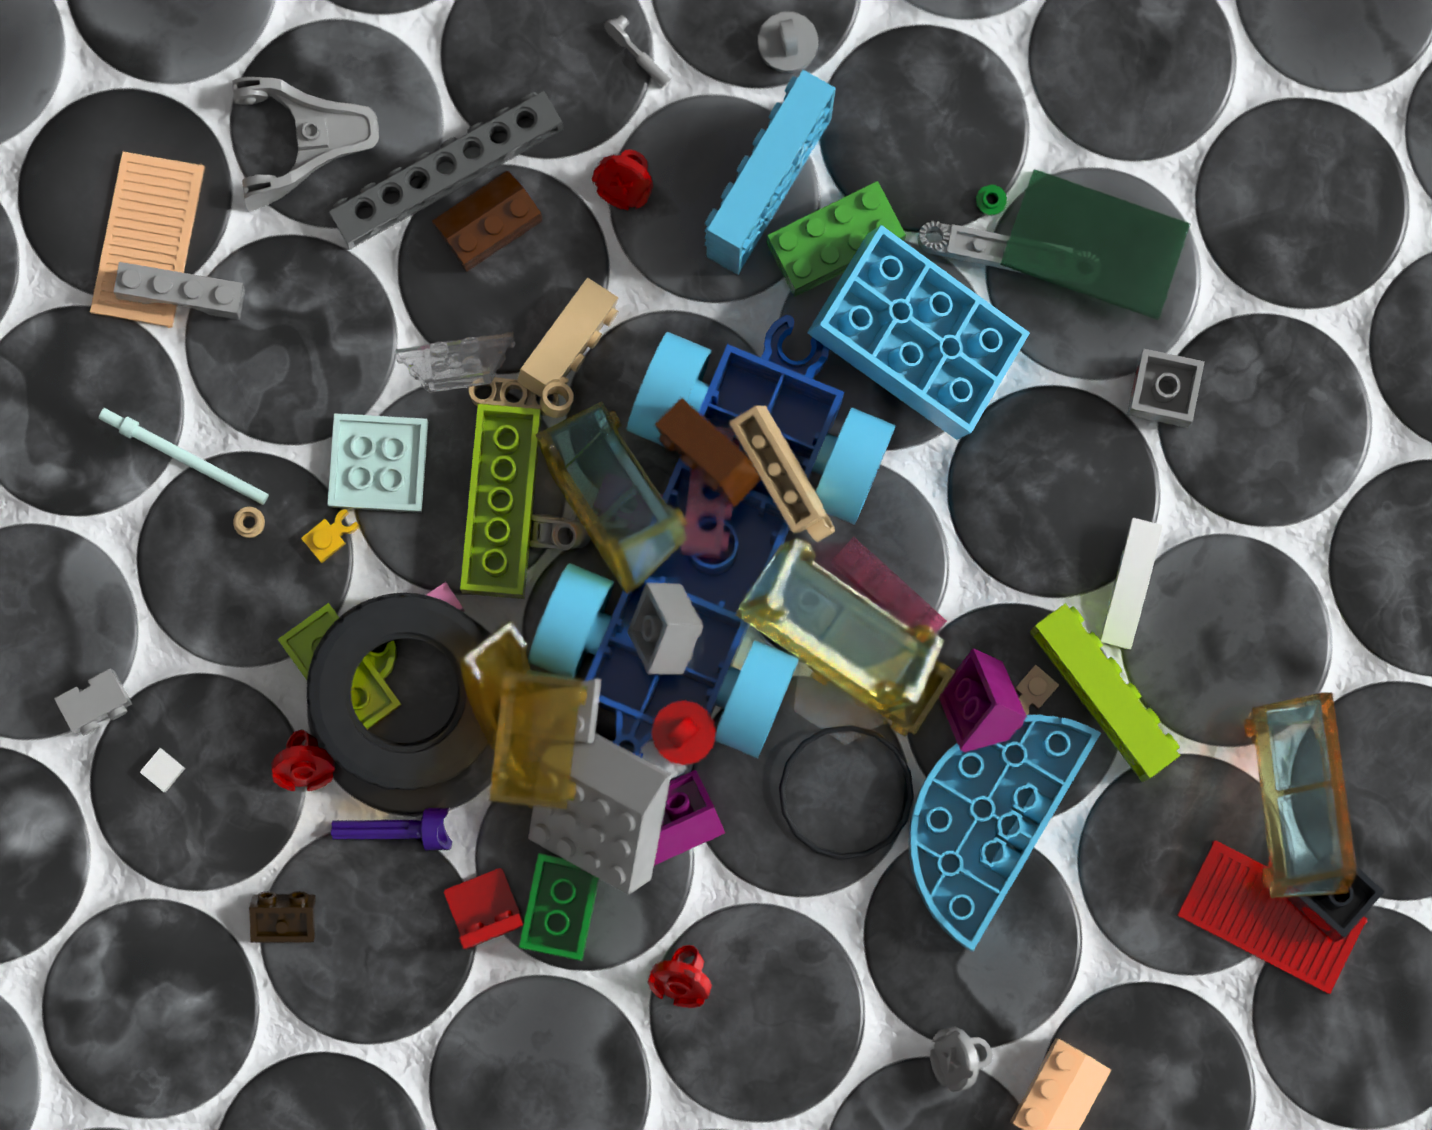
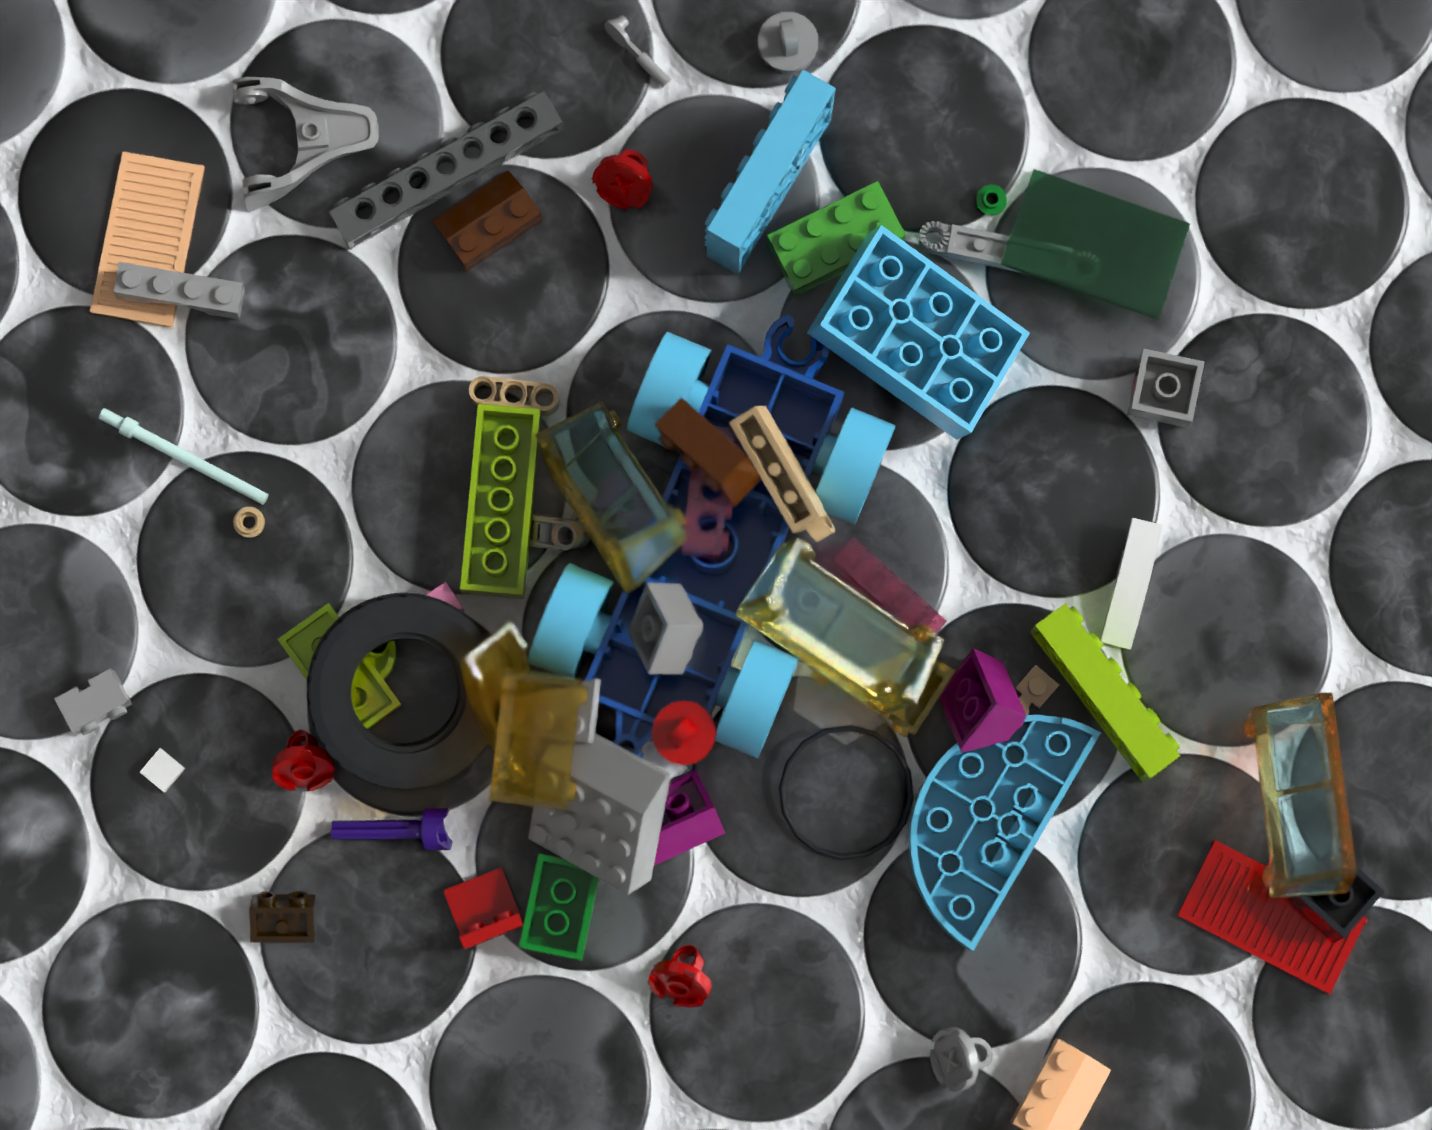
(326, 538): yellow plate -> none
(377, 463): light aqua plate -> none
(456, 362): clear wing -> none
(565, 343): tan hinge -> none

